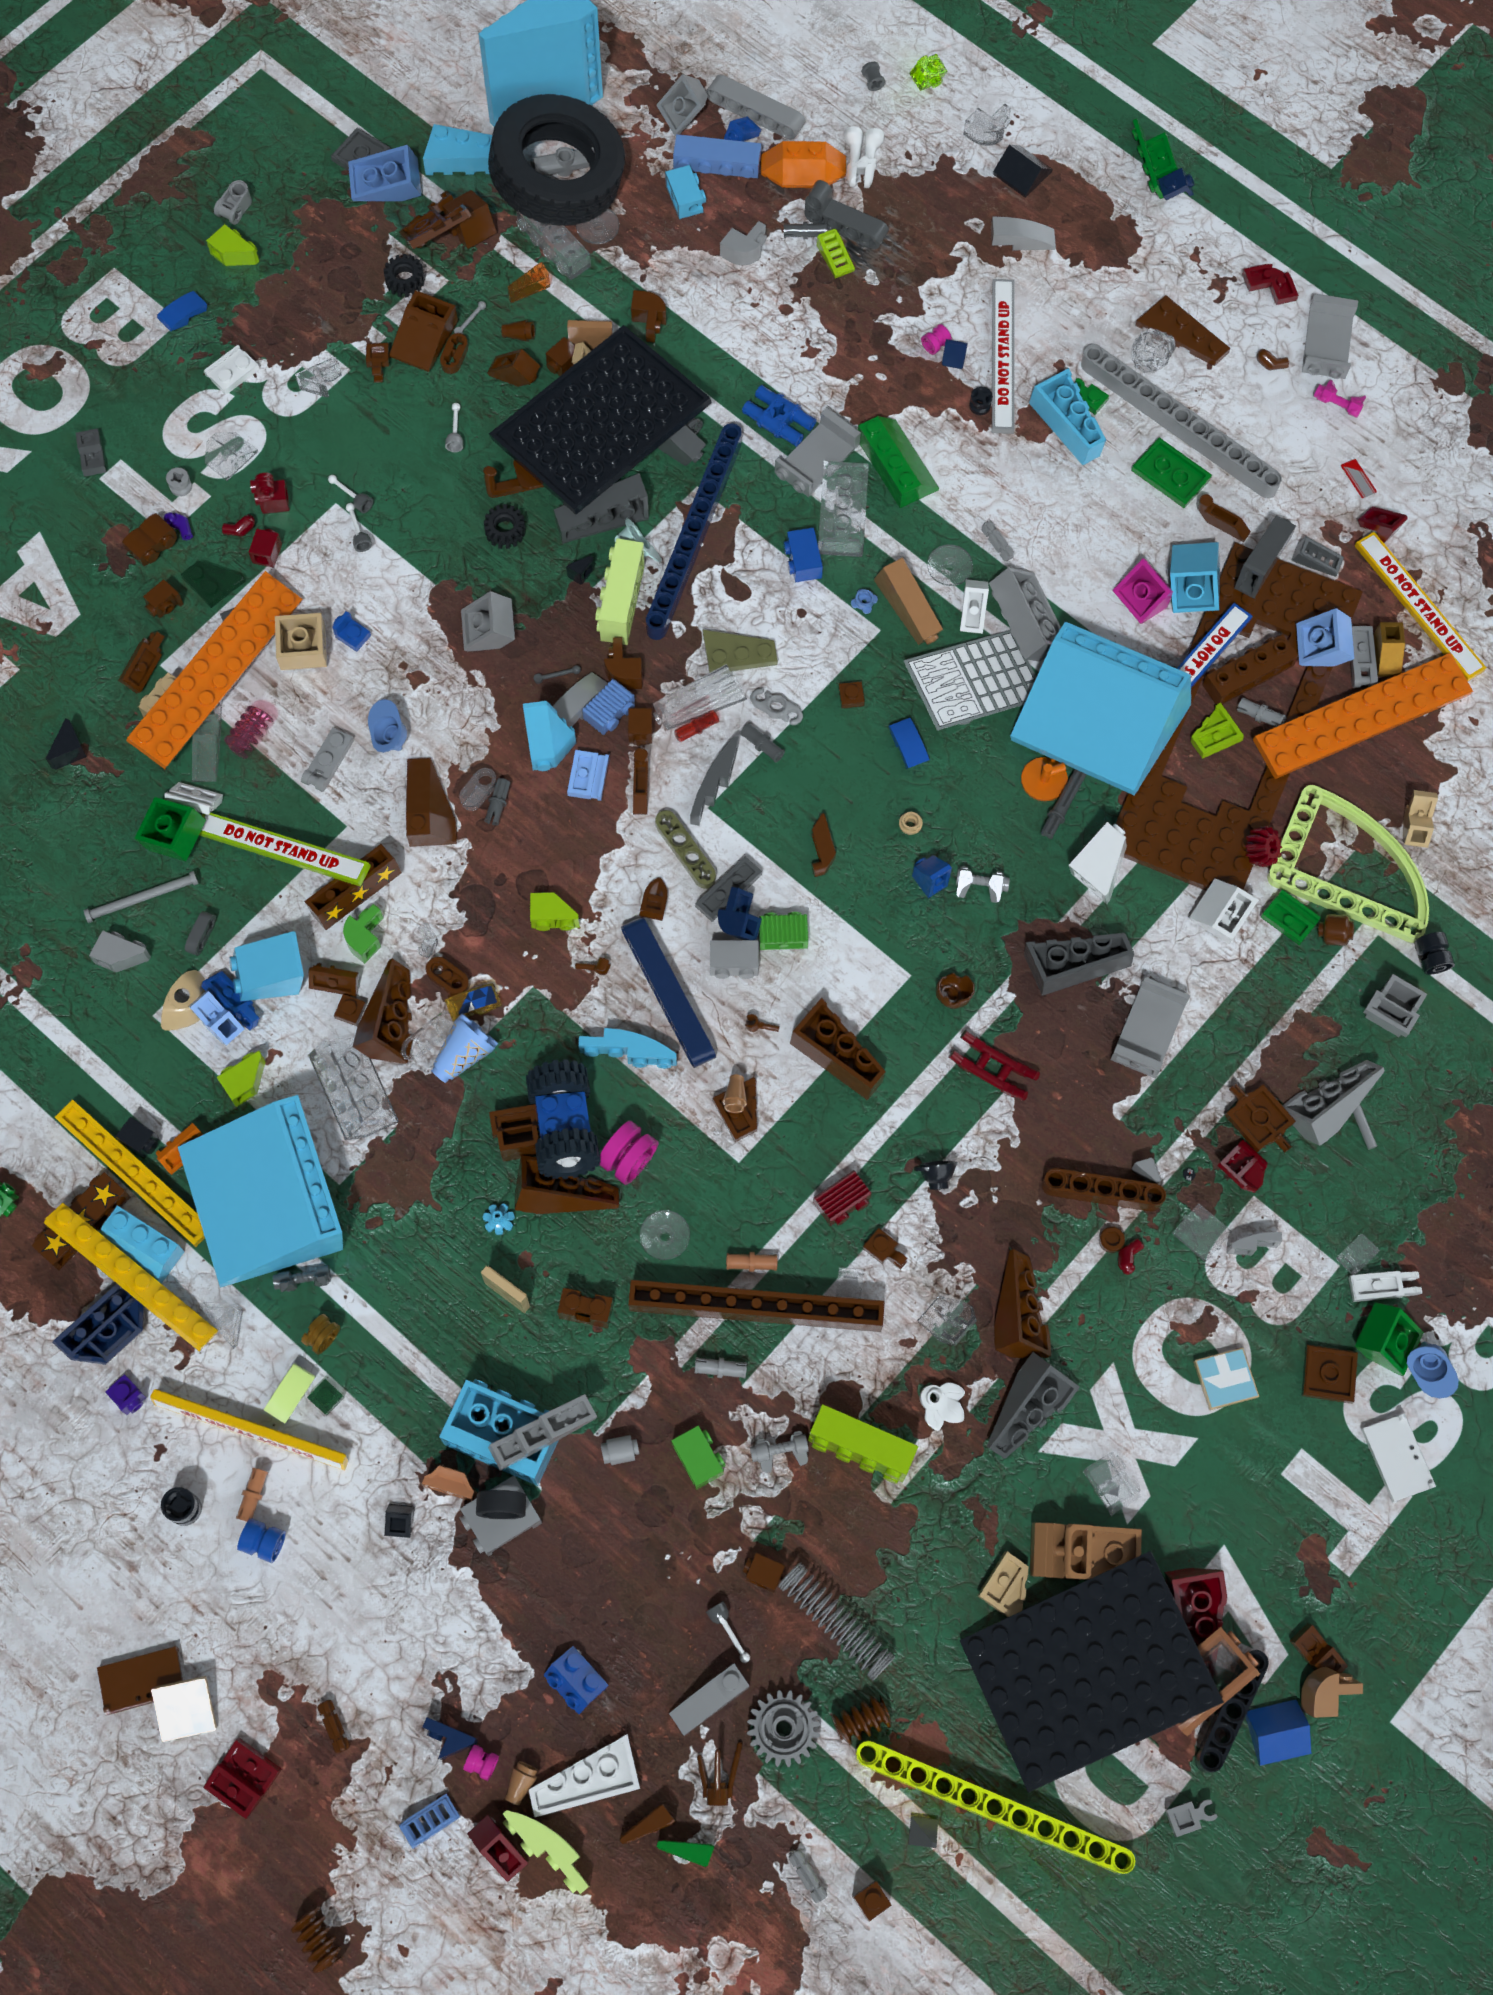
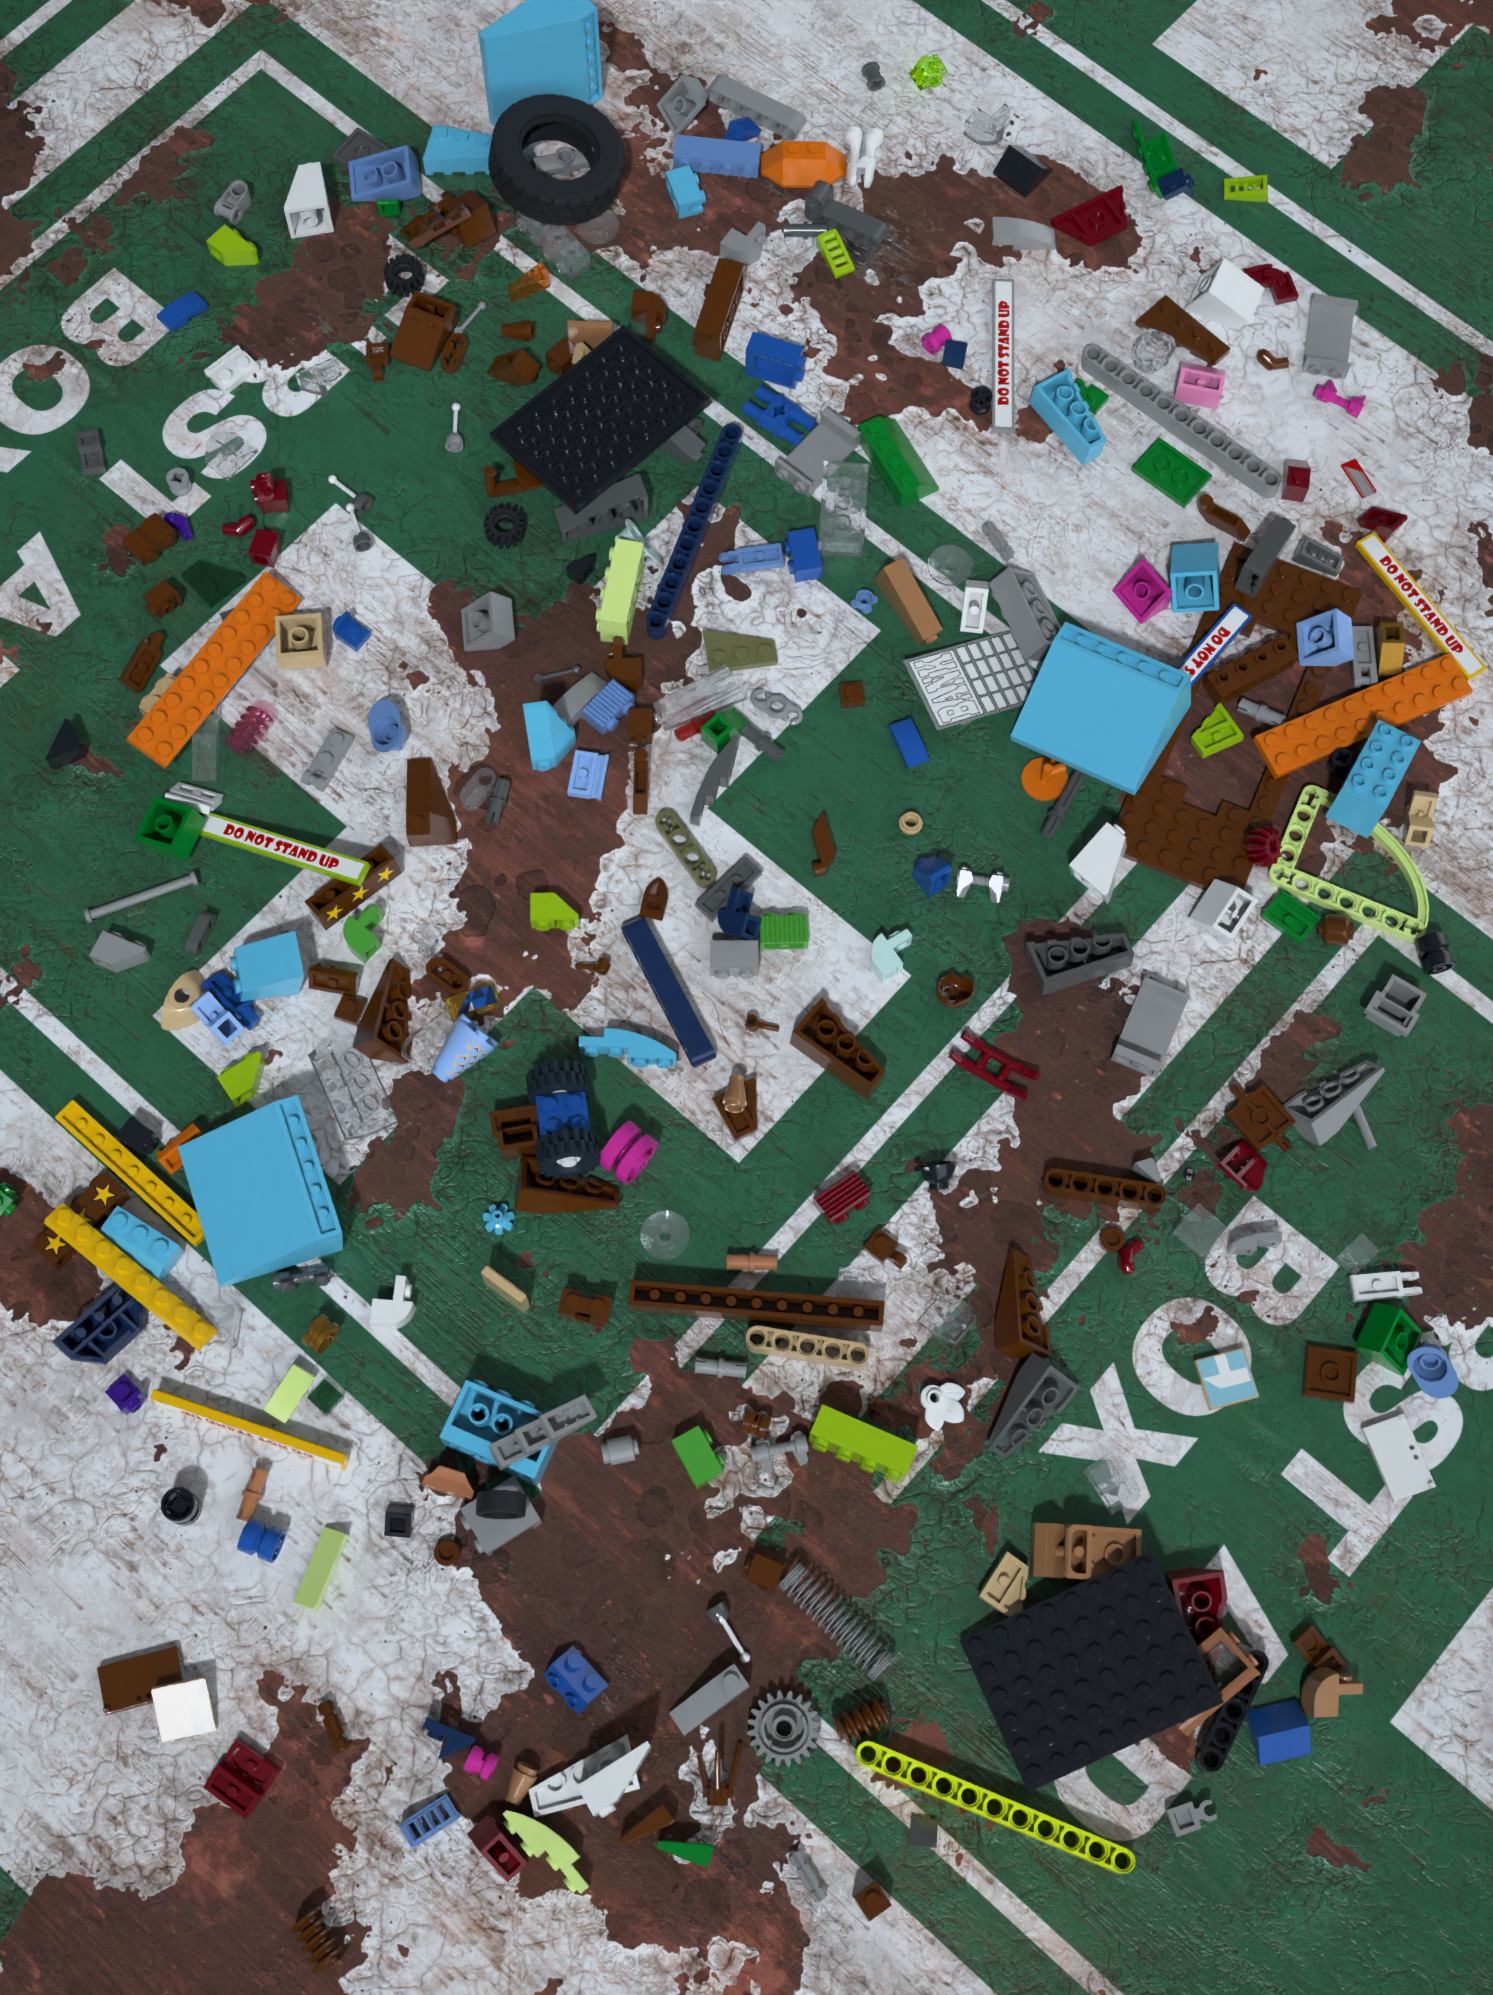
(307, 203): none -> white slope
(321, 1568): none -> yellowish green slope
(389, 207): none -> green slope
(396, 1312): none -> white brick
(447, 1553): none -> reddish brown tile
(610, 1783): none -> white slope
(719, 309): none -> reddish brown brick
(722, 728): none -> green slope
(752, 559): none -> medium blue hinge
(755, 1424): none -> reddish brown wheel
(771, 370): none -> blue window
(819, 1343): none -> tan beam
(875, 1406): none -> reddish brown piece
(883, 954): none -> light aqua brick
(1095, 219): none -> dark red wing
(1199, 385): none -> bright pink slope
(1225, 295): none -> white slope
(1253, 195): none -> lime slope
(1295, 480): none -> dark red slope
(1339, 761): none -> black bush
(1373, 779): none -> medium azure brick

